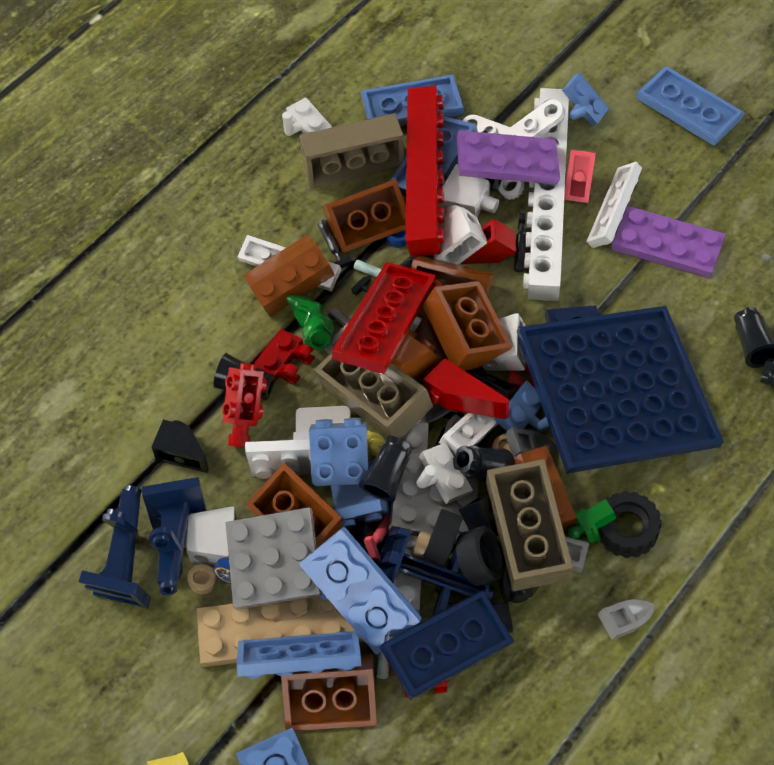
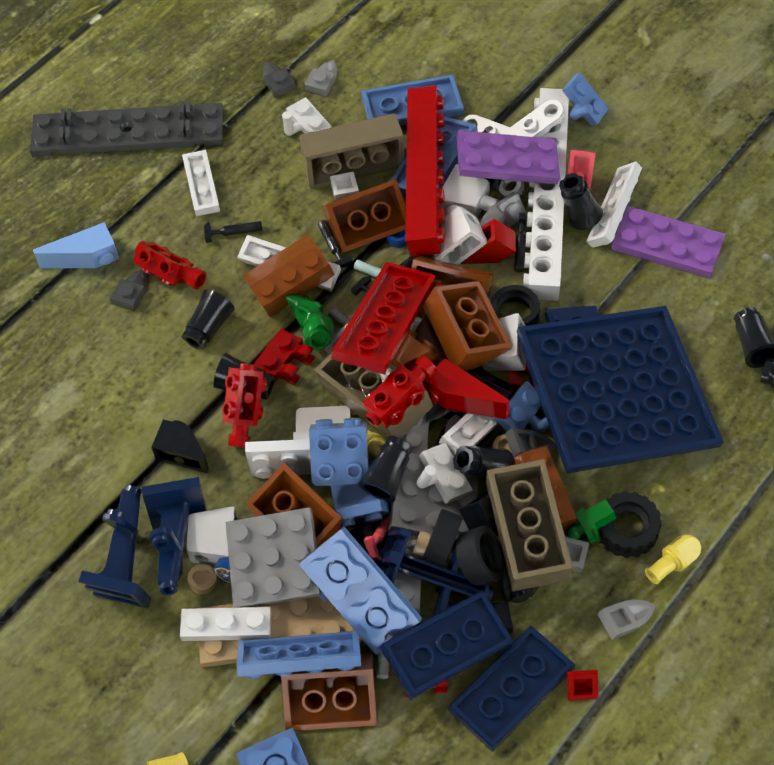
(80, 250): none -> light blue slope
(105, 129): none -> dark grey piece
(130, 291): none -> dark grey plate
(168, 265): none -> red brick
(201, 183): none -> white plate
(207, 319): none -> black plant
(225, 624): none -> white plate
(232, 229): none -> black piece
(277, 79): none -> dark grey plate
(321, 79): none -> light grey plate
(343, 185): none -> white plate
(397, 393): none -> red brick
(505, 210): none -> light grey plate
(511, 688): none -> dark blue piece
(518, 294): none -> black tyre
(580, 203): none -> black plant
(582, 685): none -> red slope
(675, 557): none -> light yellow arm
(690, 105): medium blue piece -> none

